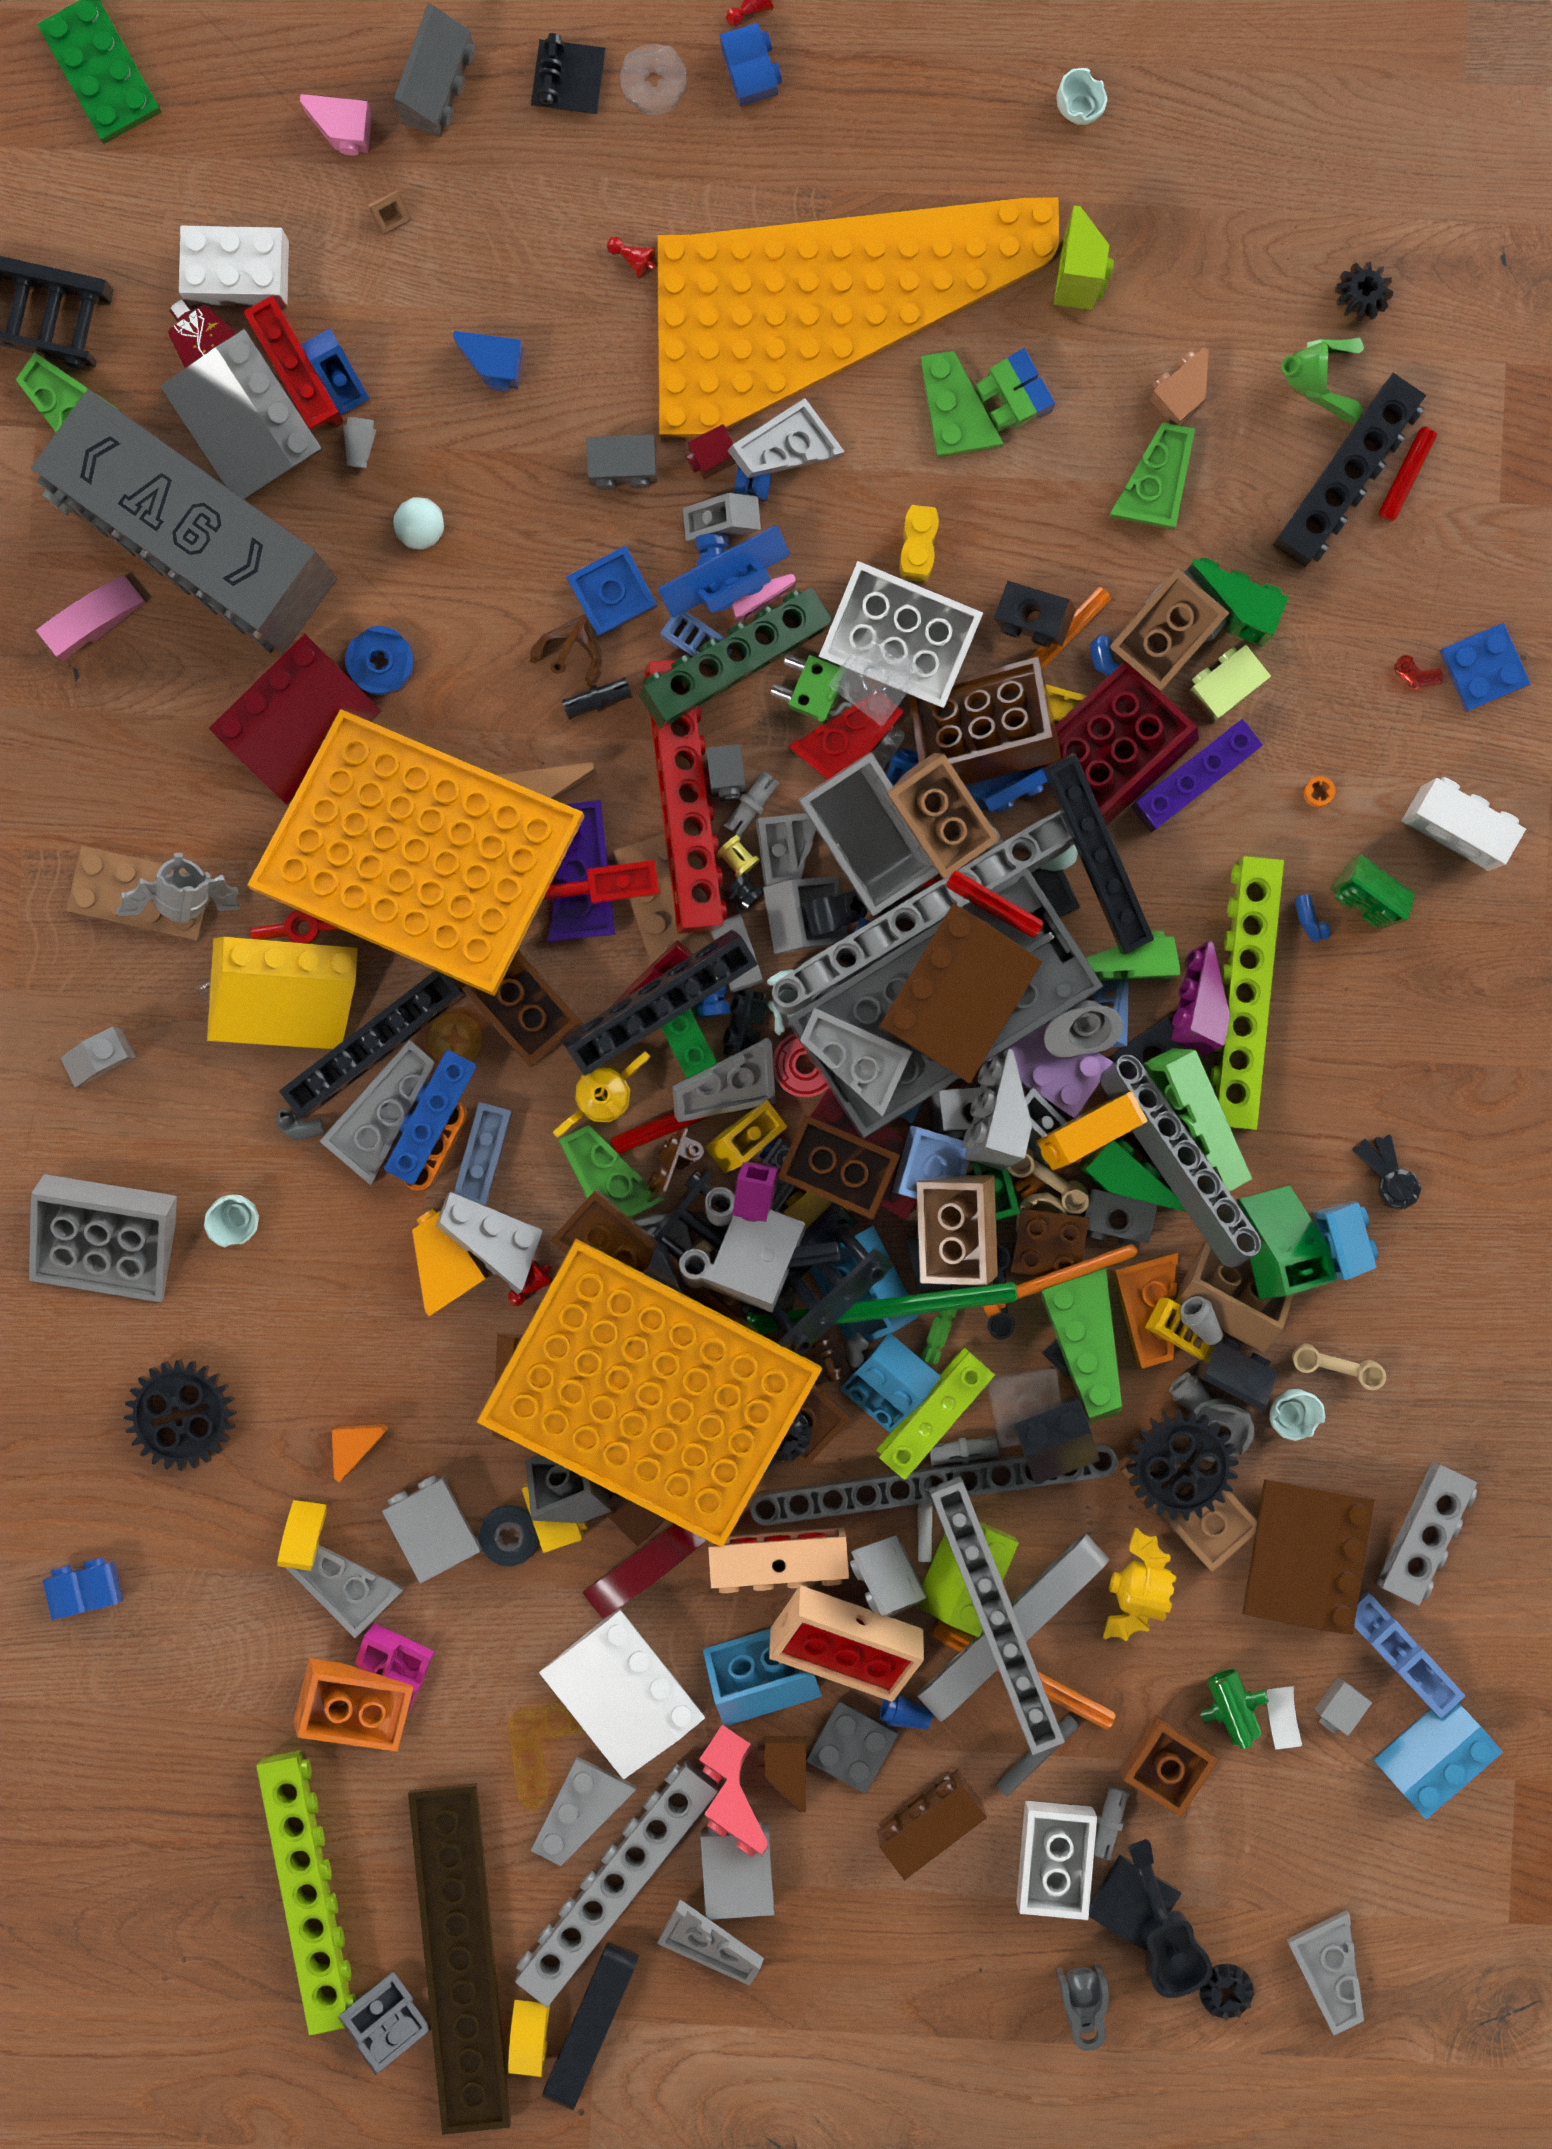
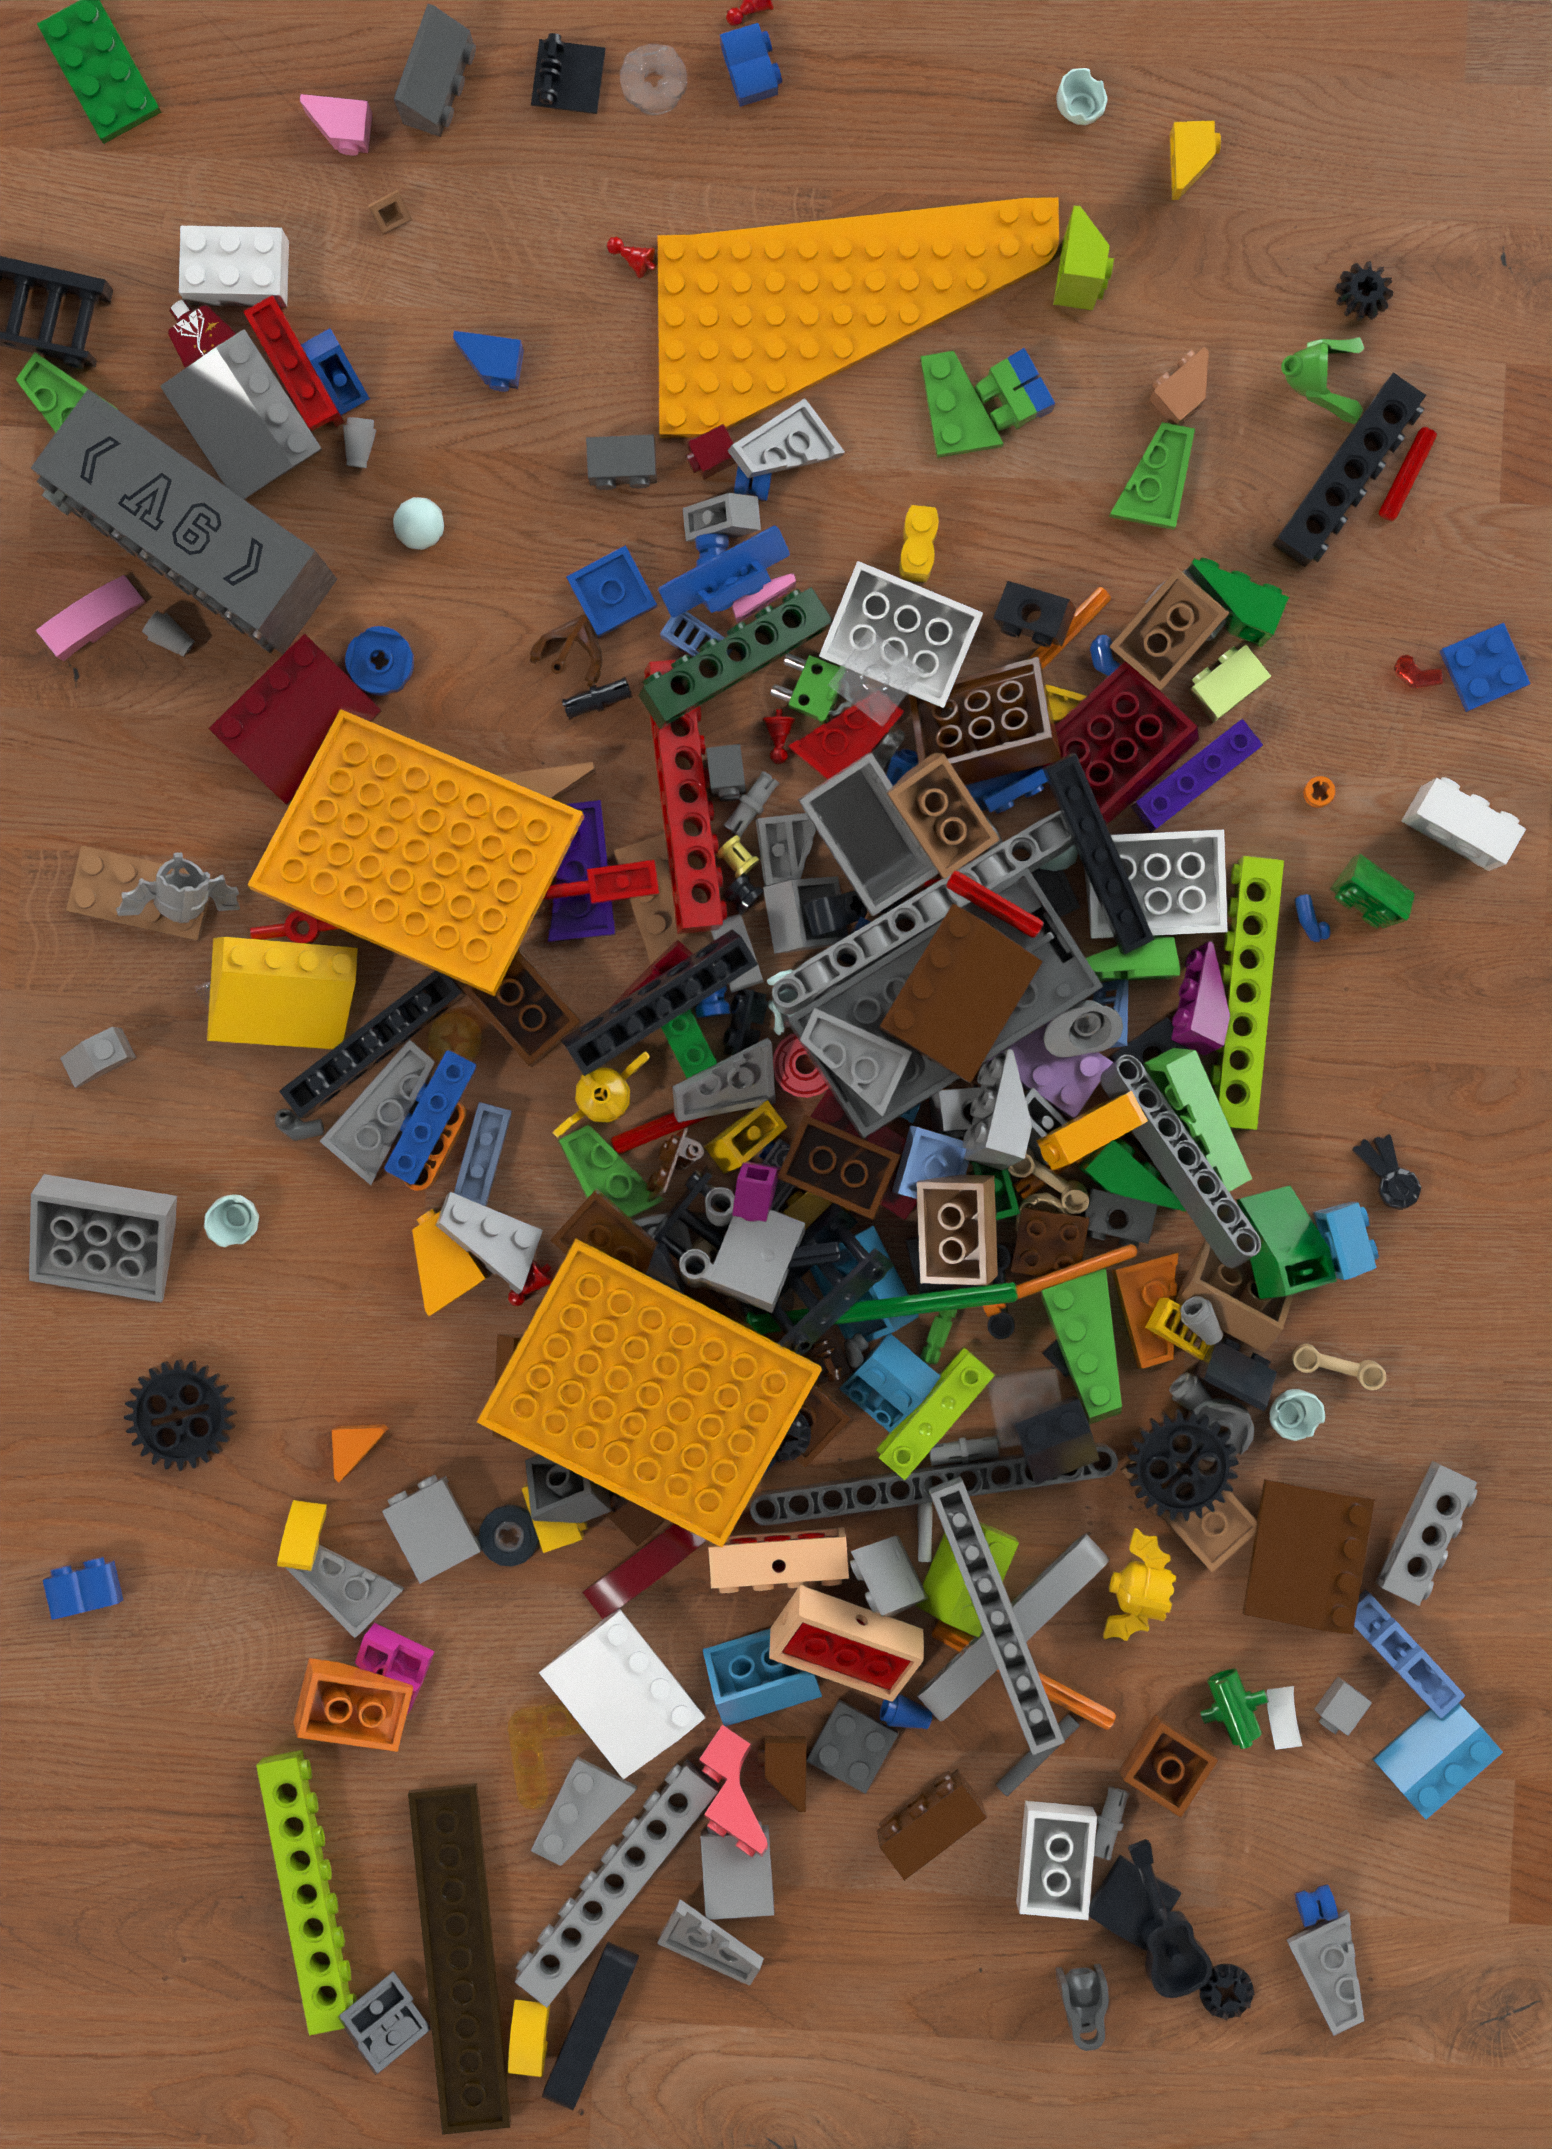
(168, 634): none -> light grey cone
(779, 728): none -> red piece
(1175, 880): none -> white slope
(1191, 153): none -> yellow slope
(1309, 1909): none -> blue wheel

